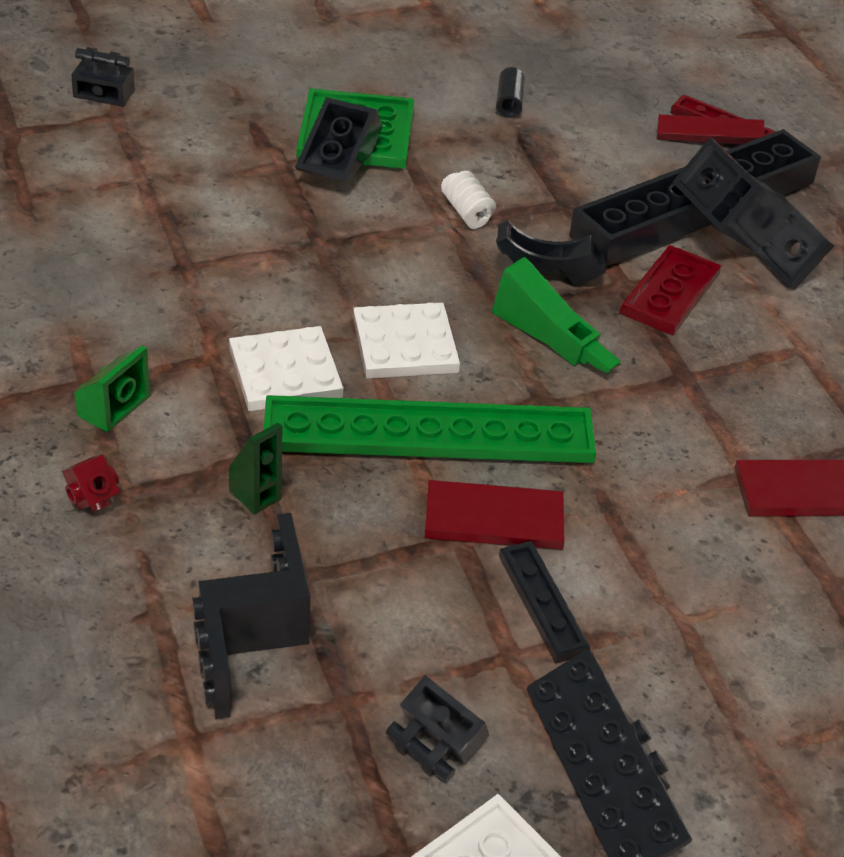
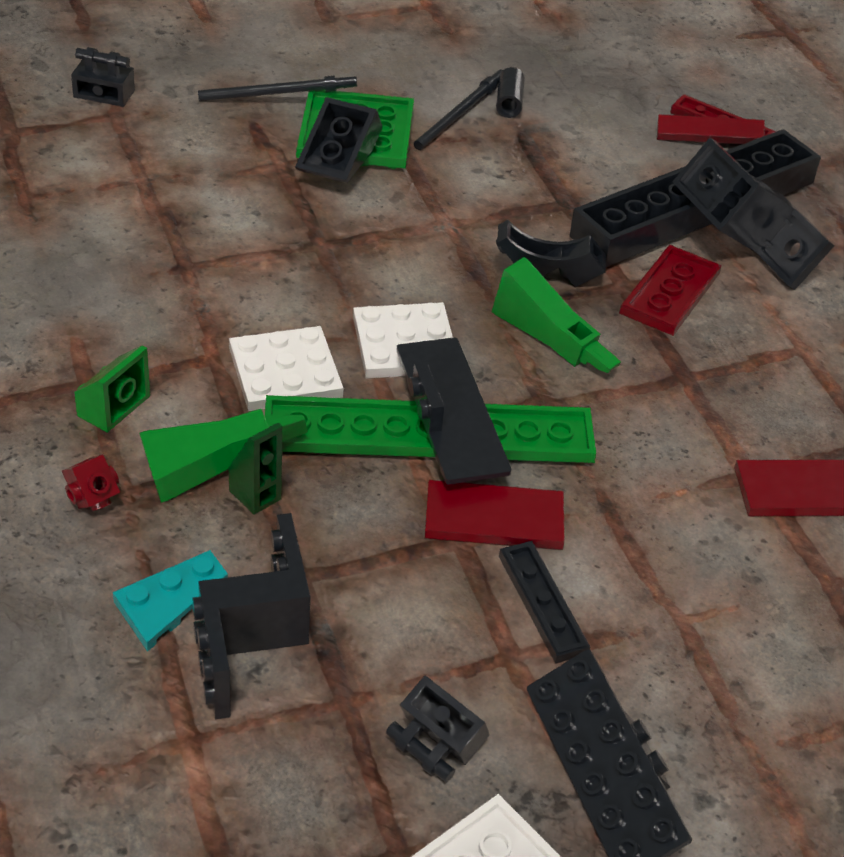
(165, 597): none -> teal wing
(197, 452): none -> green piece
(329, 84): none -> black bar
(453, 411): none -> black bracket
(469, 198): white piece -> none
(485, 87): none -> black bar

